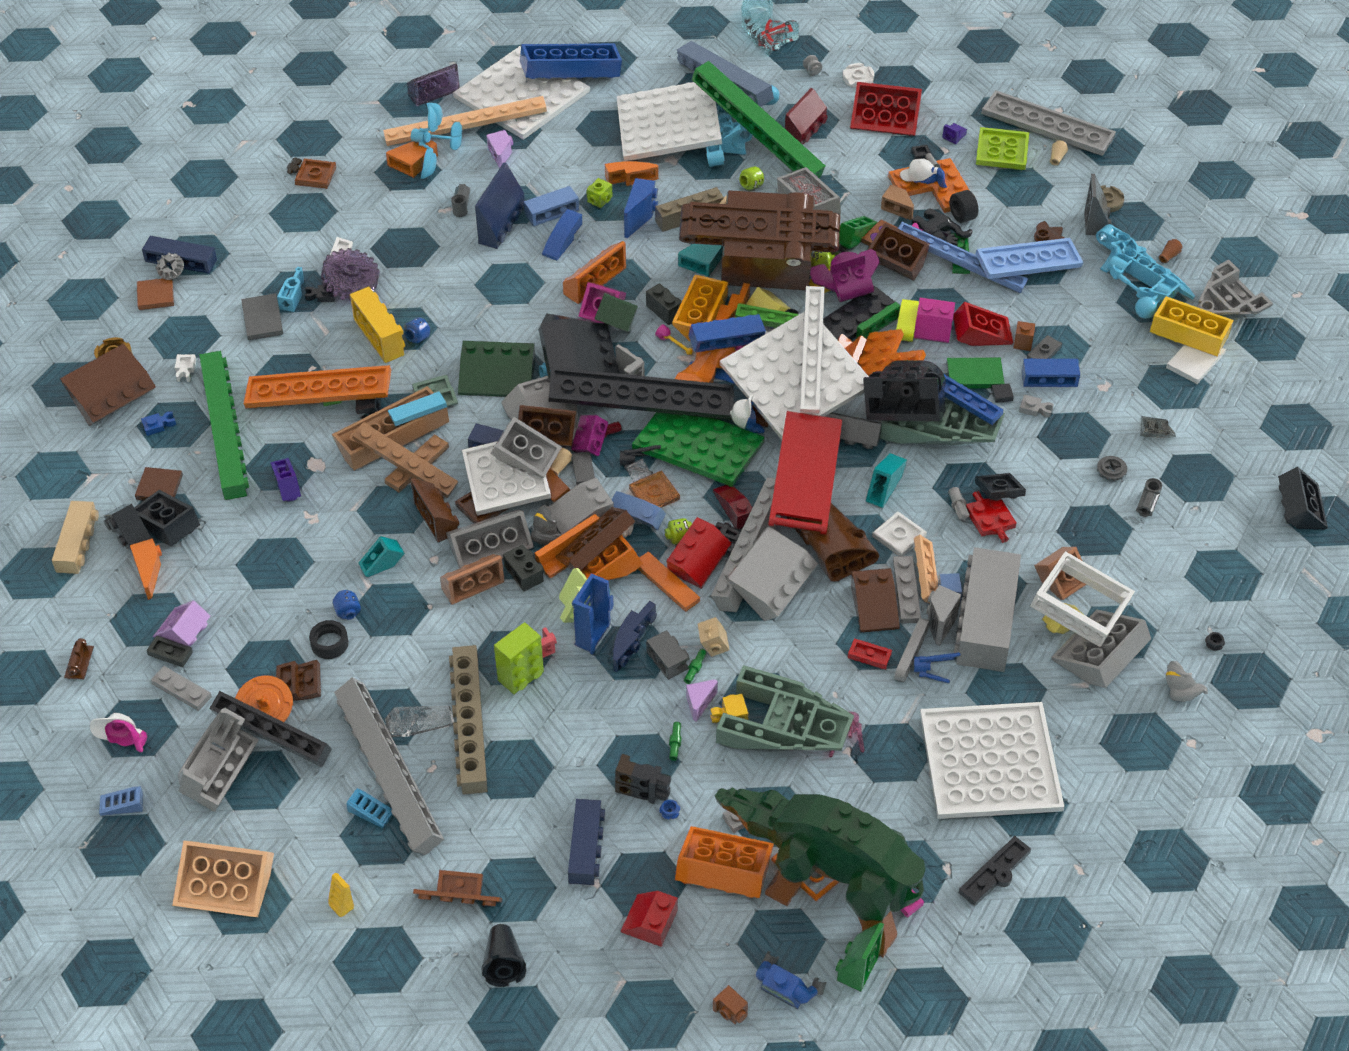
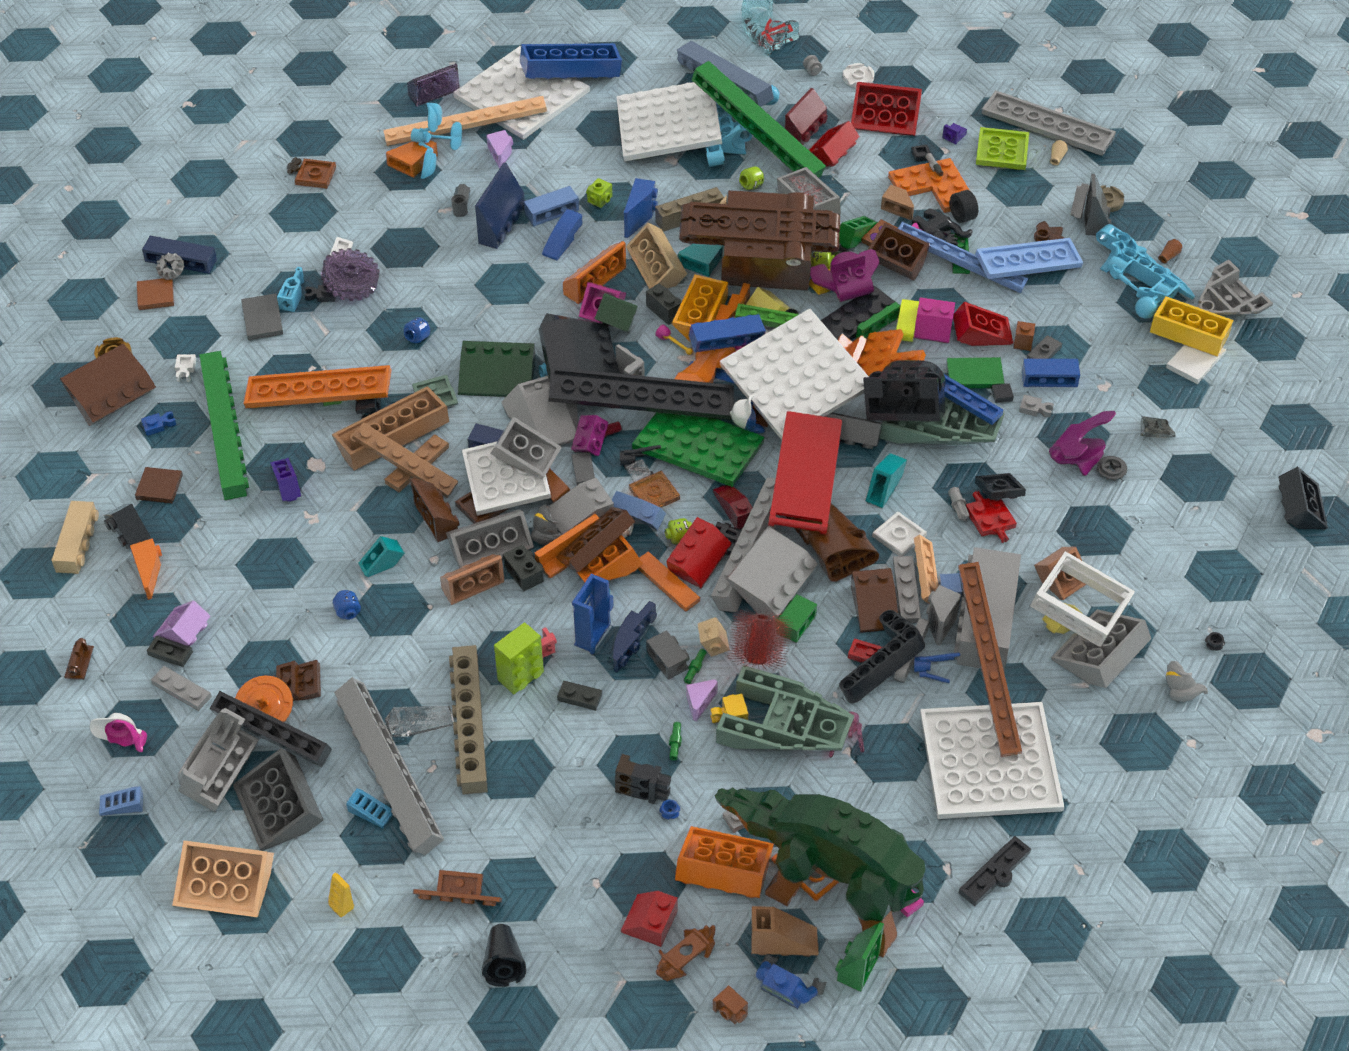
(167, 517): black slope -> none
(277, 800): none -> dark grey slope
(332, 651): black tyre -> none
(377, 324): yellow brick -> none
(417, 408): medium azure tile -> none
(552, 423): reddish brown slope -> none
(561, 461): tan cone -> none
(570, 590): yellowish green bracket -> none
(579, 695): none -> pearl dark grey plate
(585, 842): dark blue brick -> none
(629, 170): orange slope -> none
(656, 257): none -> tan slope
(673, 961): none -> dark orange piece
(759, 639): none -> clear red piece
(781, 933): none -> medium nougat slope
(801, 613): none -> green brick
(812, 350): white plate -> none
(834, 143): none -> slope
(904, 646): none -> black beam
(923, 171): white hair -> none
(990, 659): none -> dark orange plate
(1074, 449): none -> magenta piece
(1079, 200): none -> light grey slope
(1149, 497): dark grey piece -> none

